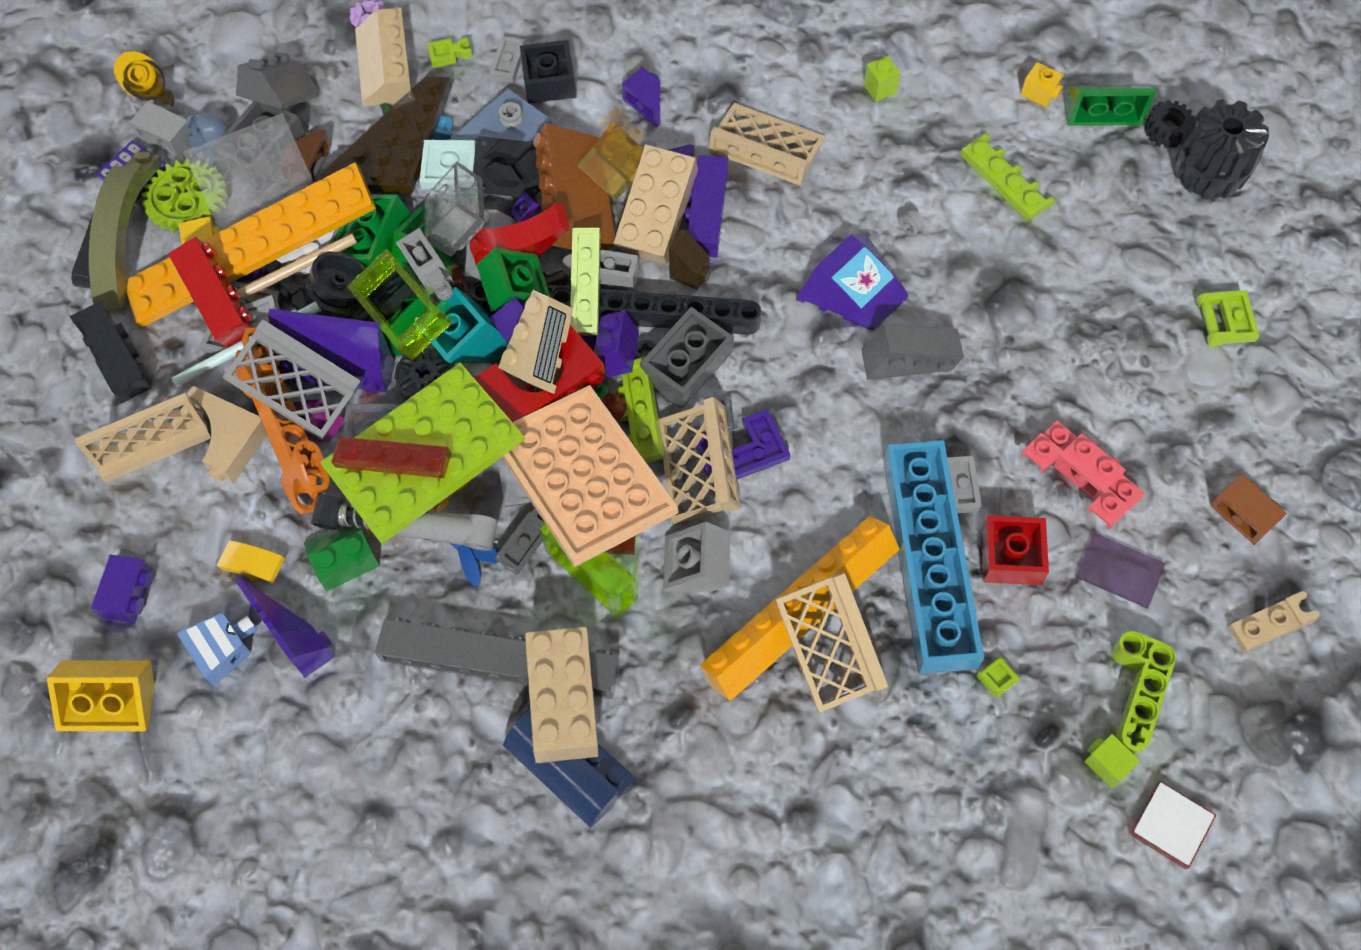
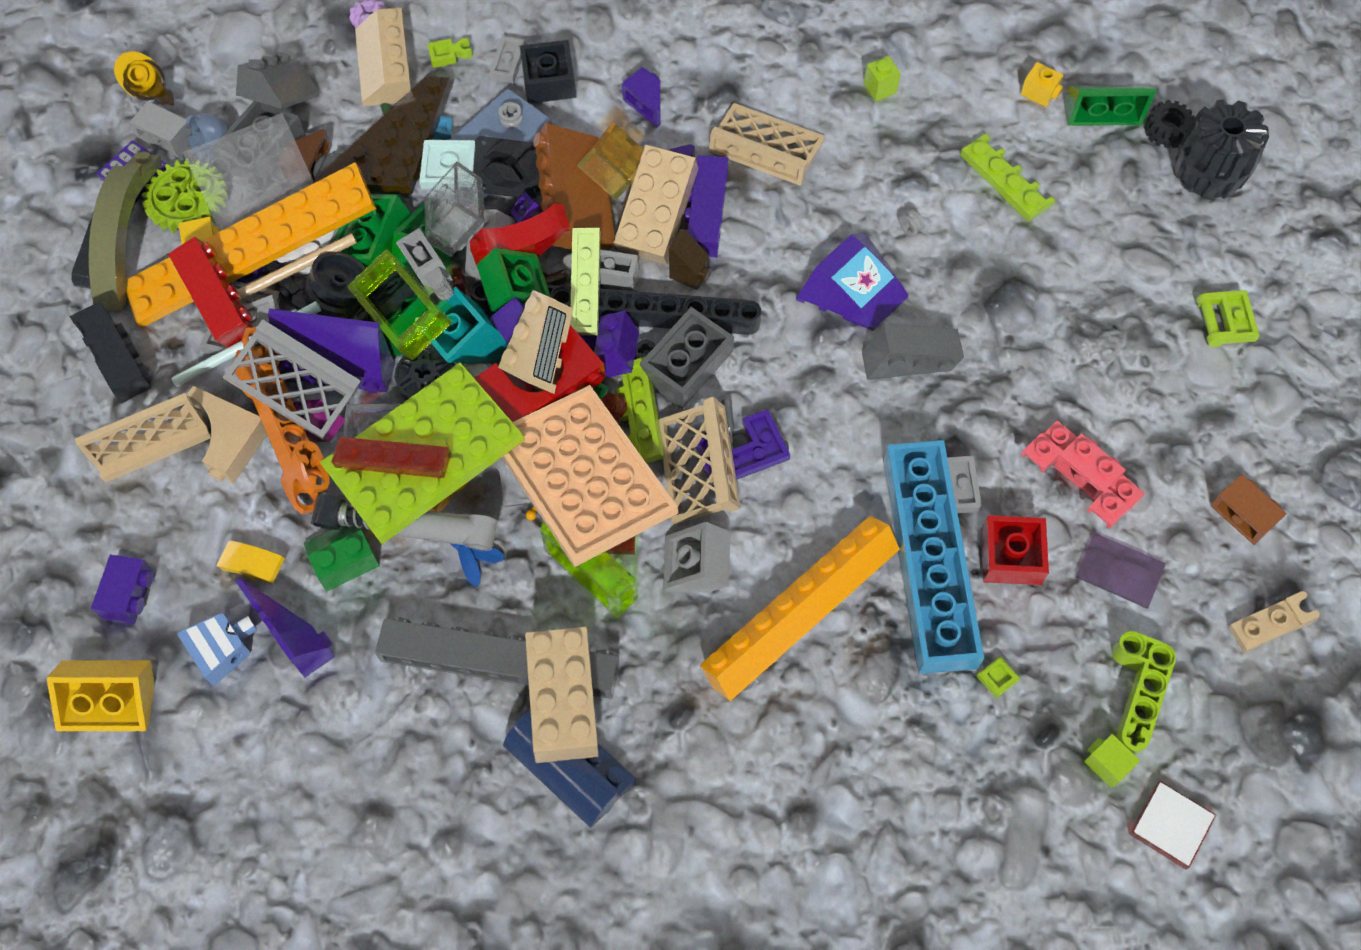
(521, 543): dark grey hinge -> none
(854, 630): tan fence -> none

